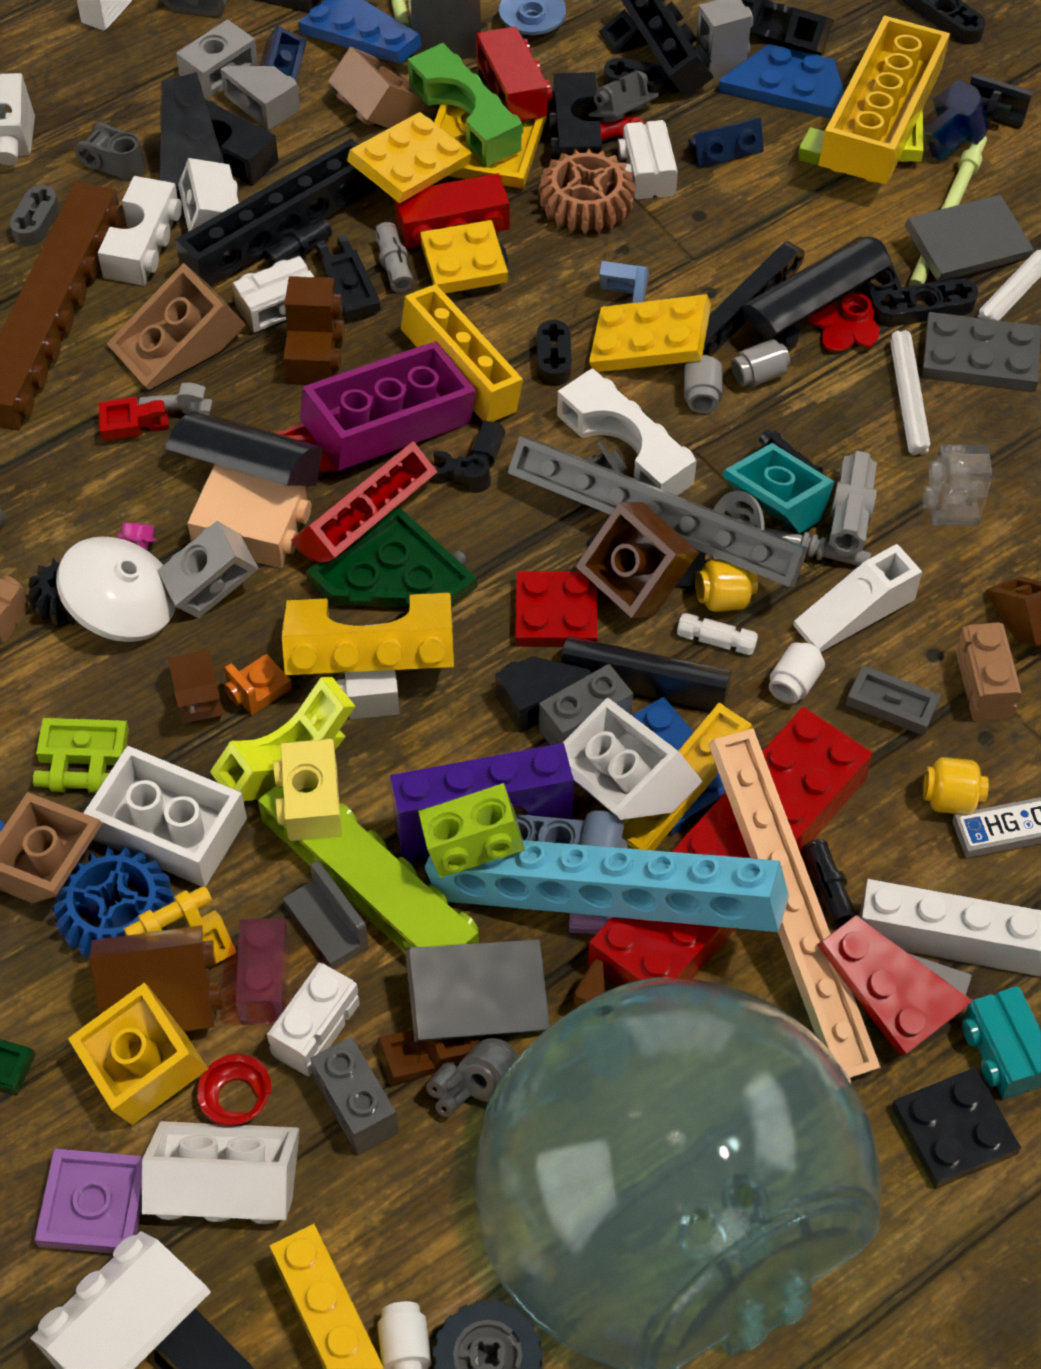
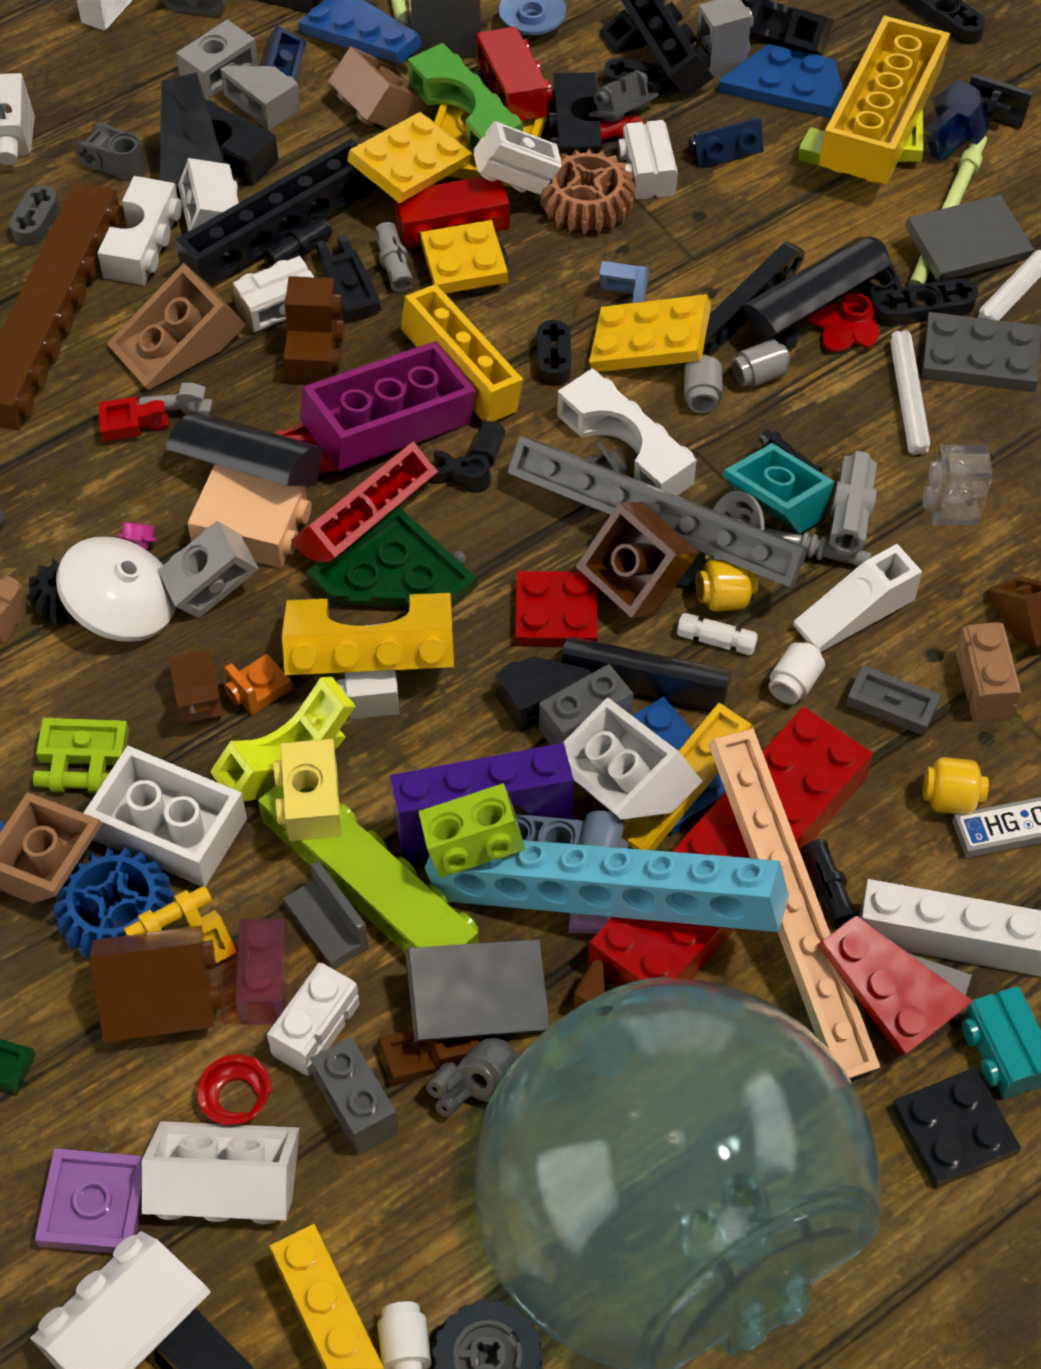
(137, 1054): yellow slope -> none
(517, 158): none -> white brick

